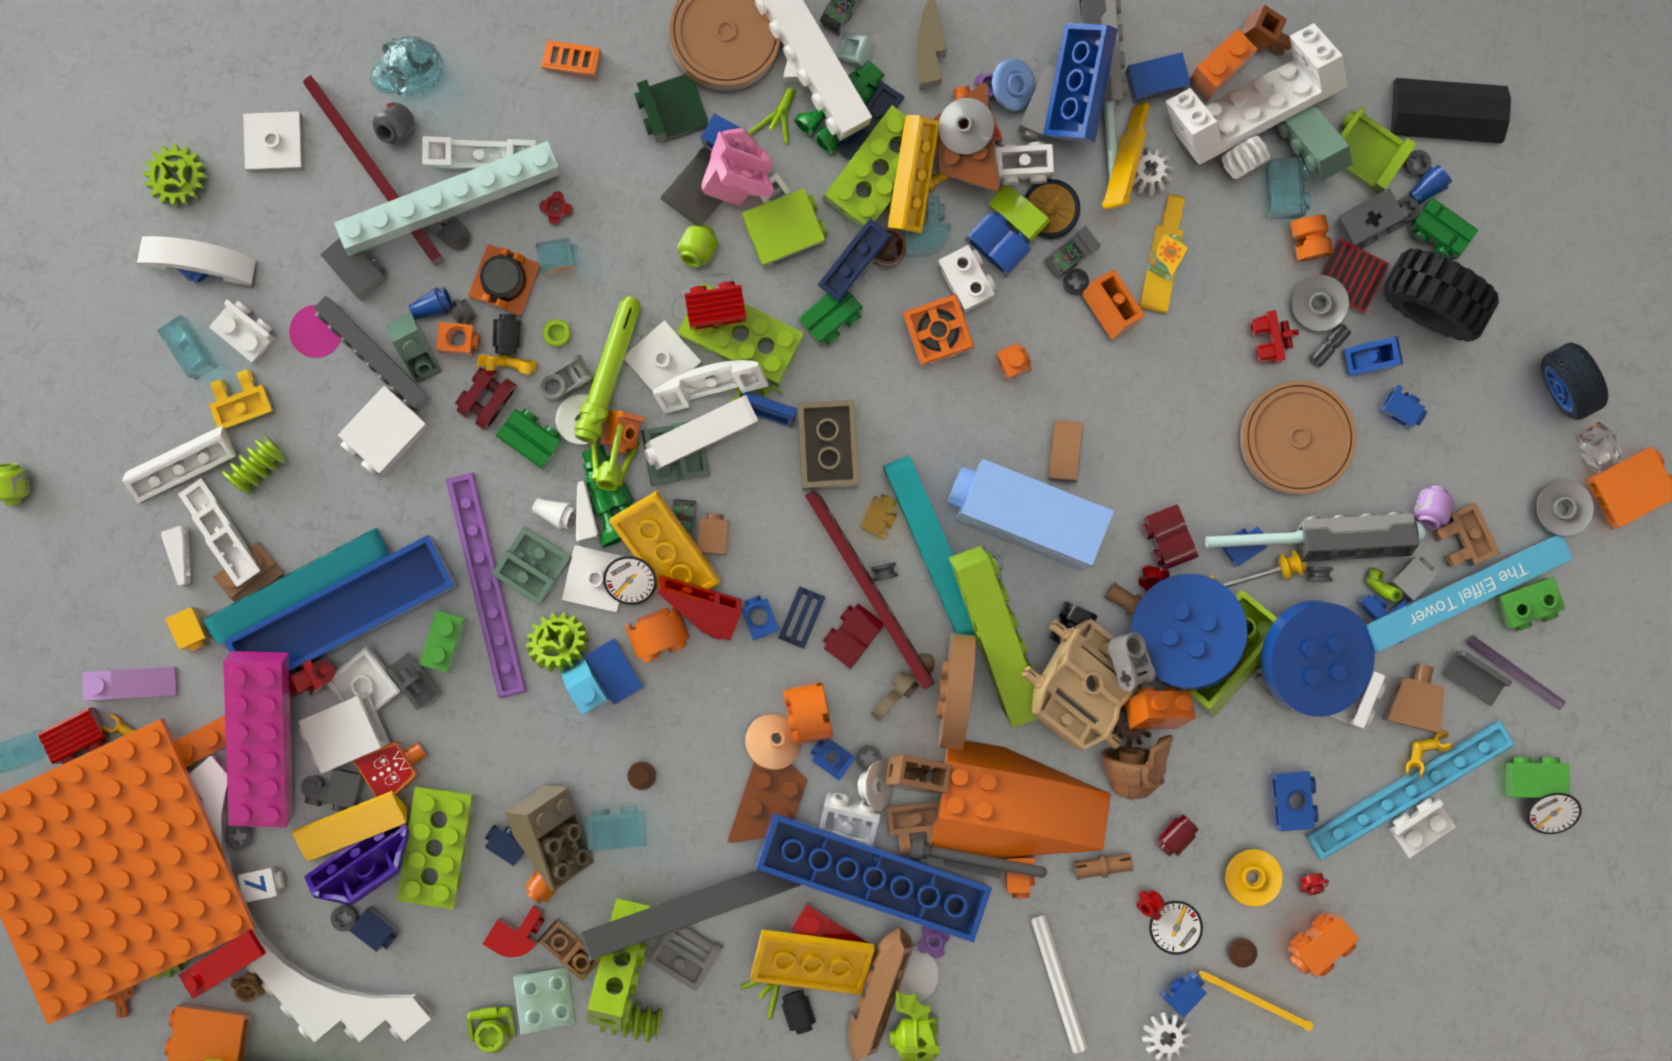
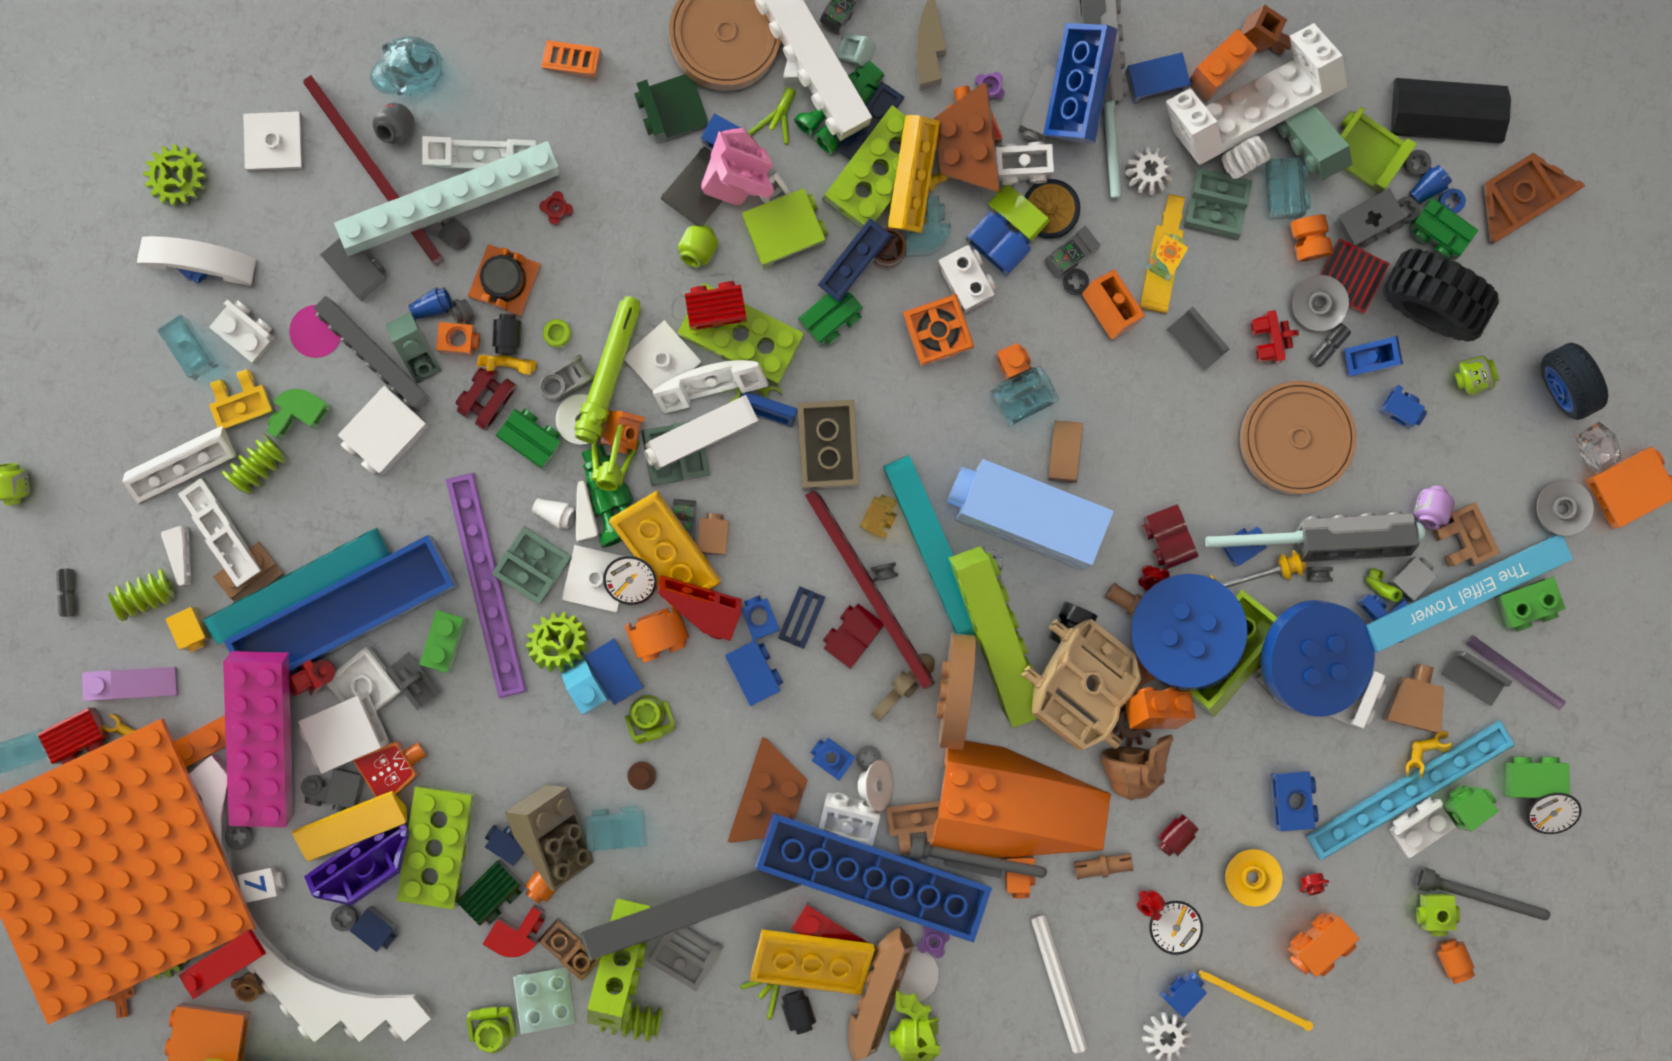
(66, 599): none -> dark grey piece
(141, 596): none -> lime piece
(296, 404): none -> bright green brick
(490, 893): none -> dark green brick
(557, 256): clear light blue brick -> none
(648, 715): none -> lime piece
(753, 672): none -> blue brick
(764, 750): light nougat dish -> none
(808, 713): orange brick -> none
(910, 774): medium nougat torso -> none
(978, 132): light grey dish -> none
(1013, 84): light blue wheel -> none
(1024, 395): none -> clear light blue brick
(1127, 159): yellow piece -> none
(1131, 658): light grey piece -> none
(1198, 339): none -> dark grey panel
(1218, 203): none -> sand green slope
(1242, 953): reddish brown plate -> none
(1429, 880): none -> dark grey piece
(1430, 907): none -> lime brick
(1456, 960): none -> orange brick
(1458, 195): none -> blue bush
(1470, 807): none -> bright green brick
(1477, 375): none -> lime head
(1524, 194): none -> dark orange wing

